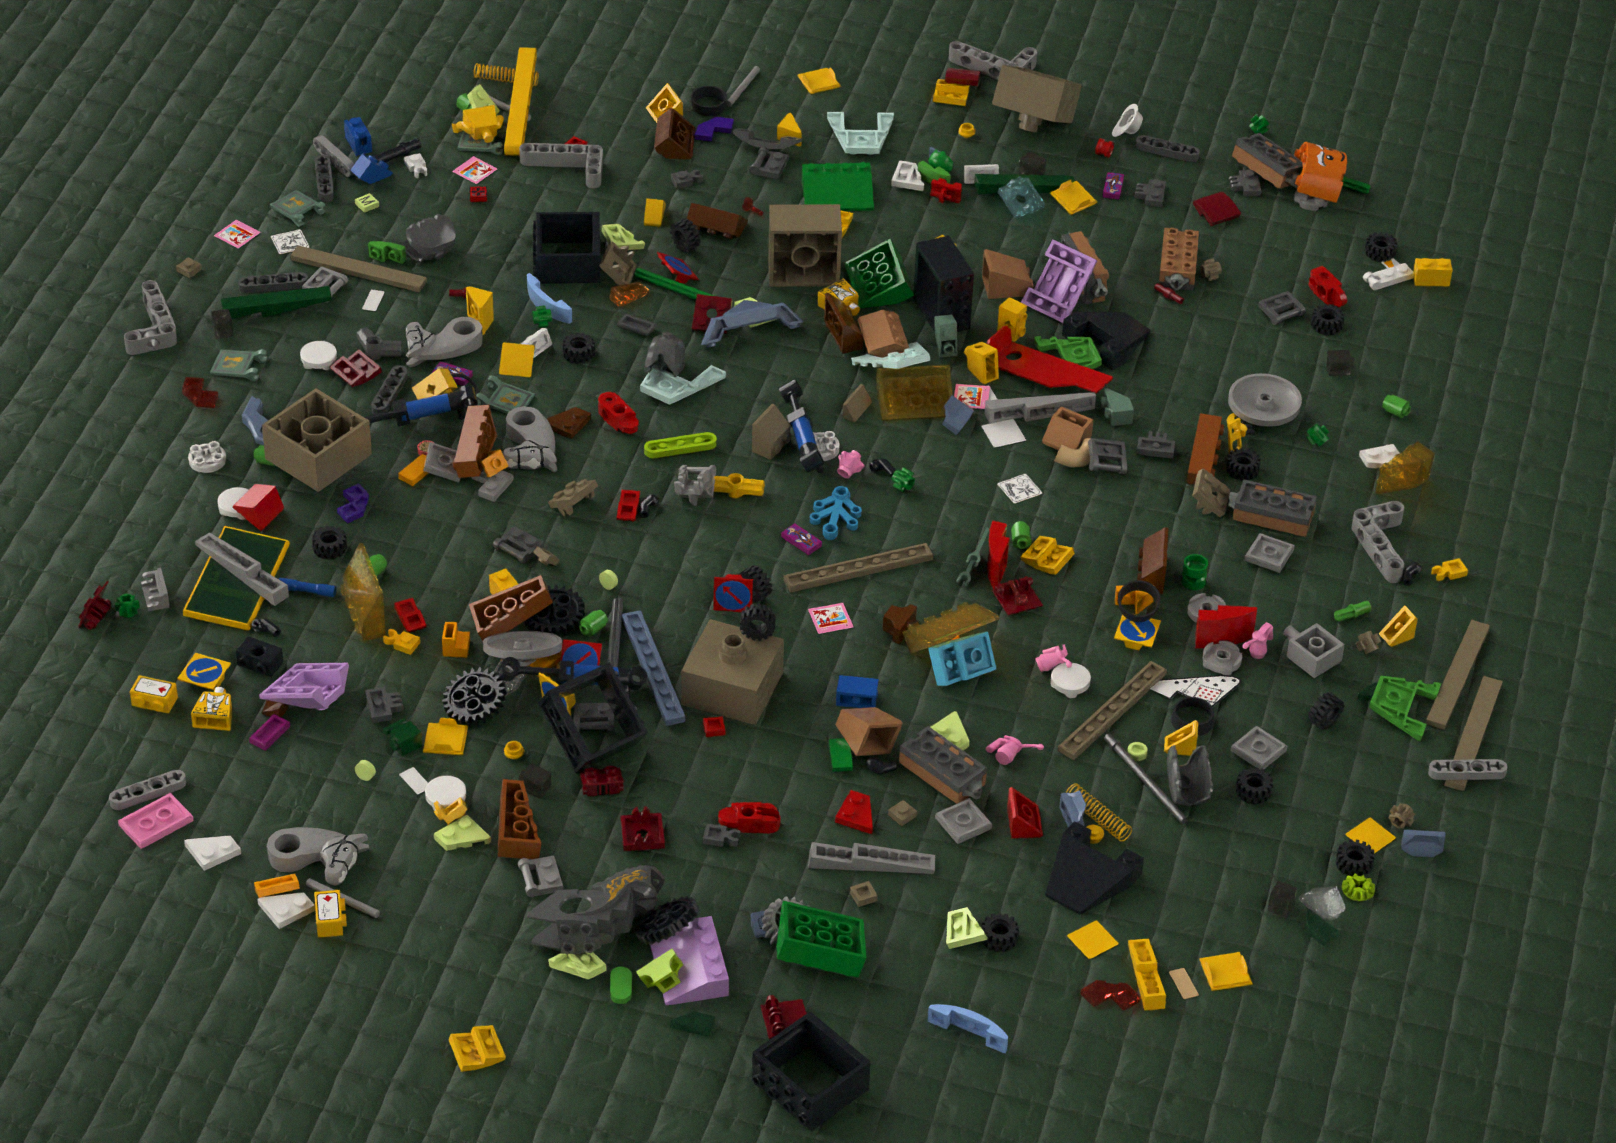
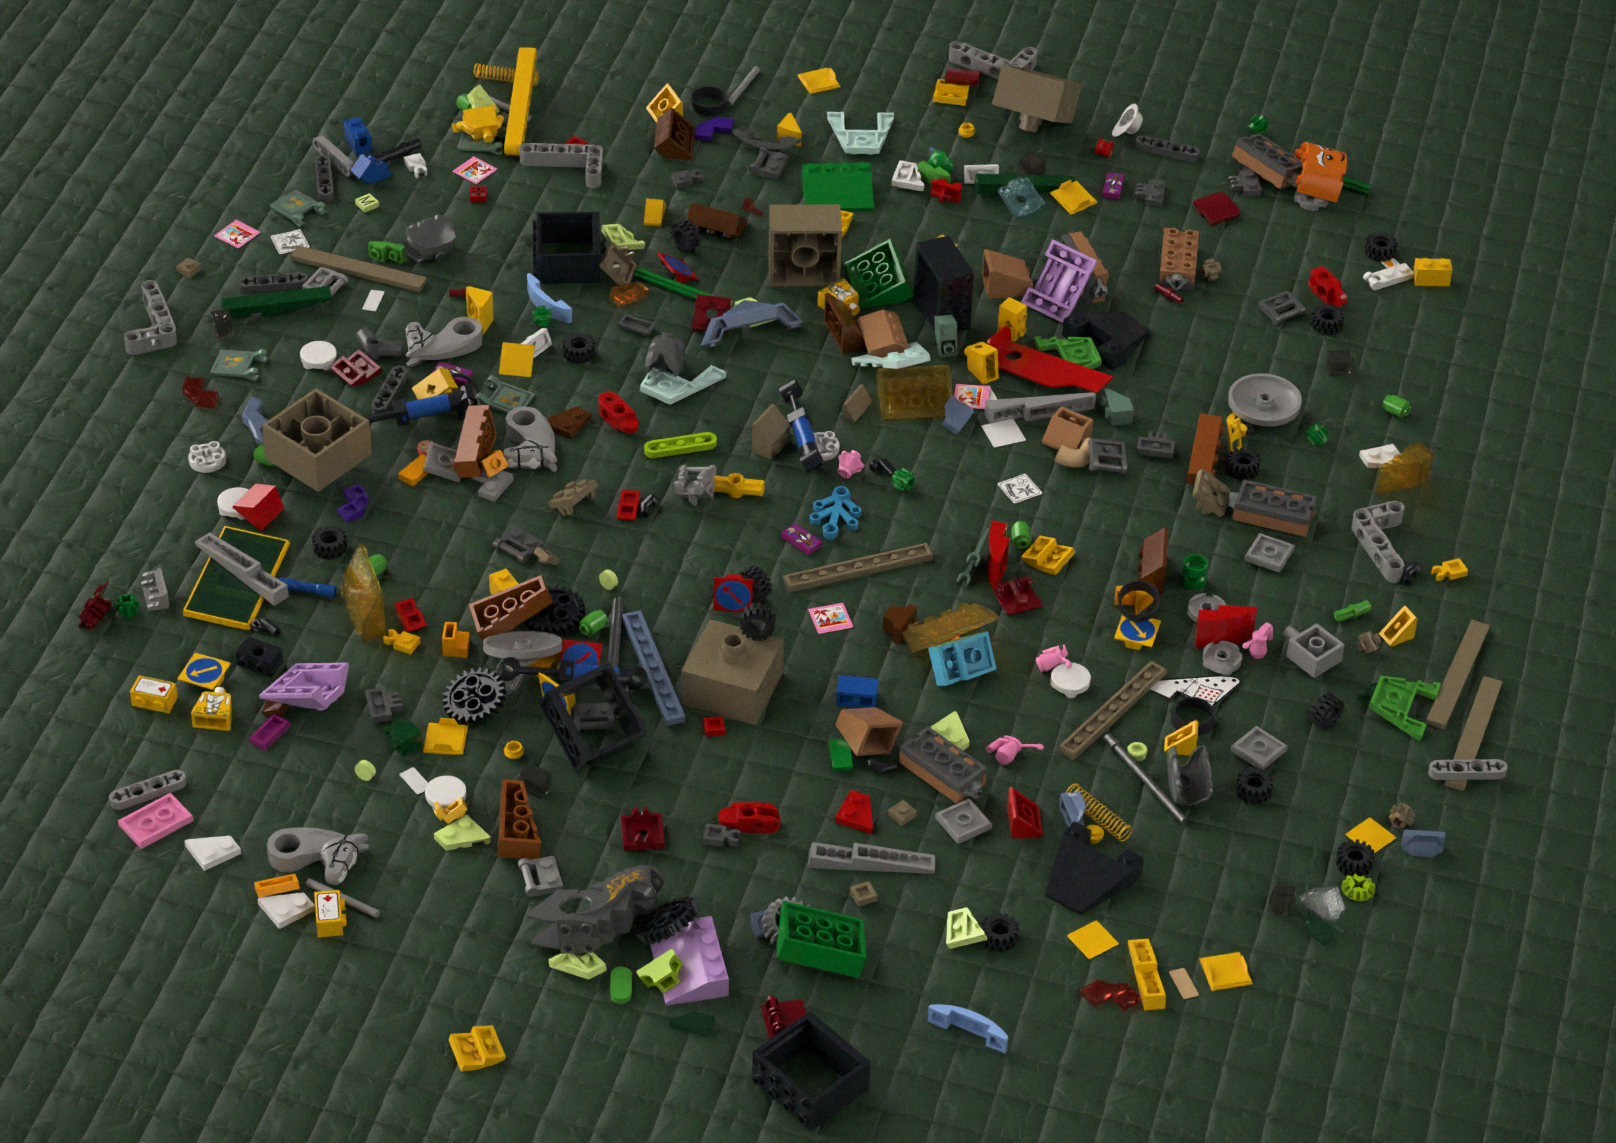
(609, 775): dark red hinge -> none

